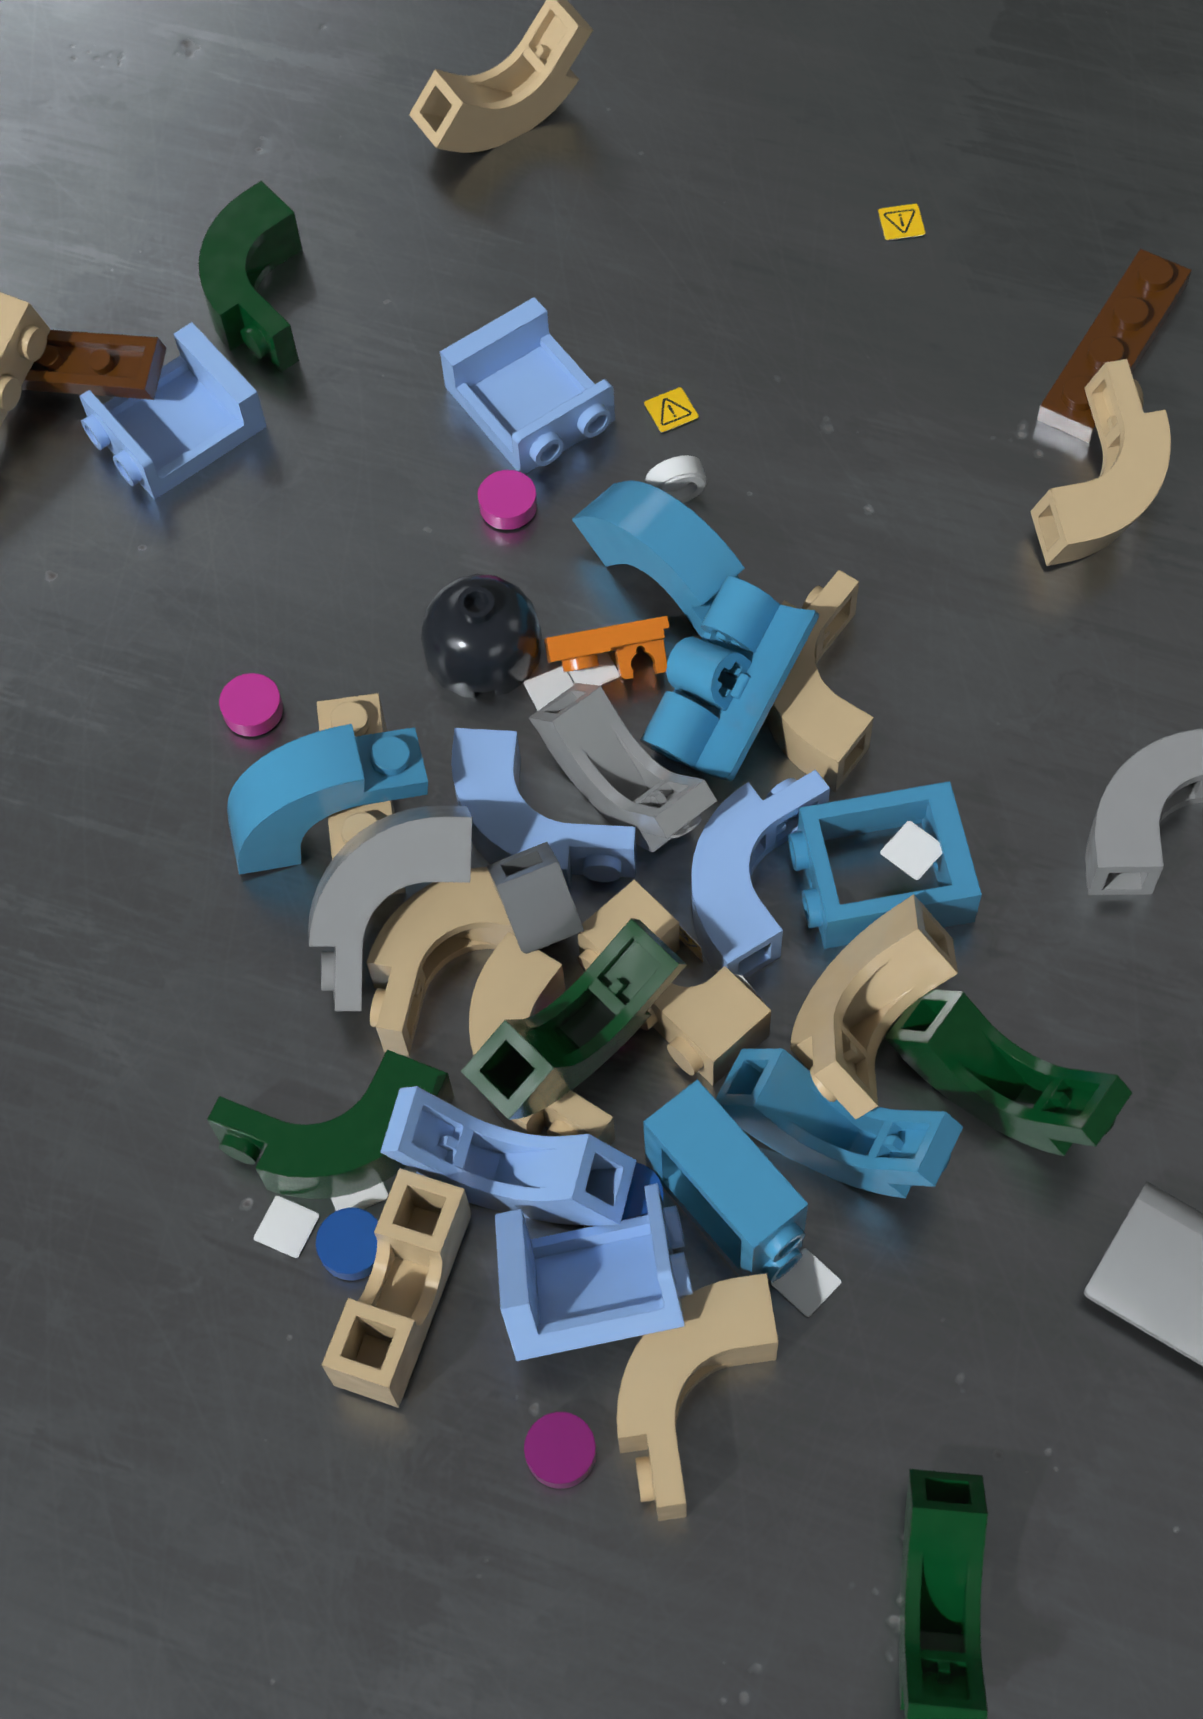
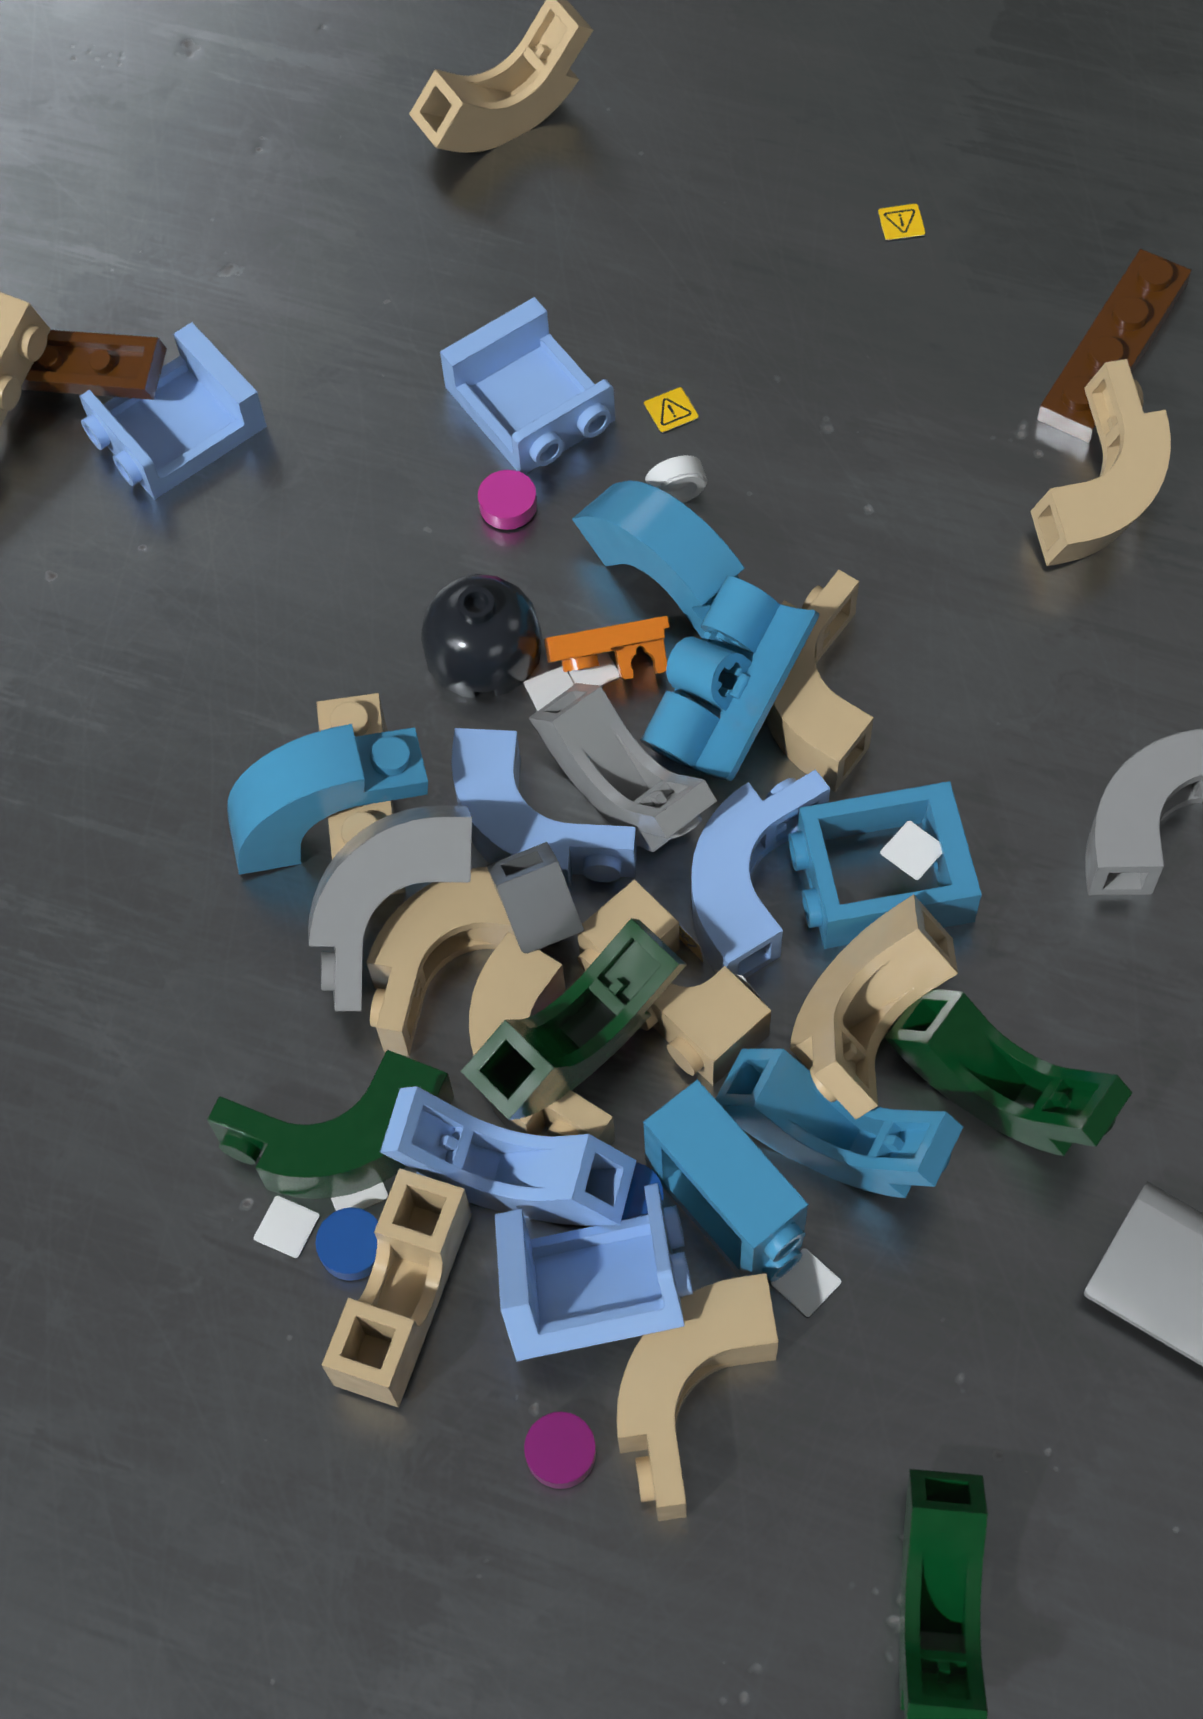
(235, 256): dark green arch -> none
(251, 704): dark pink tile -> none

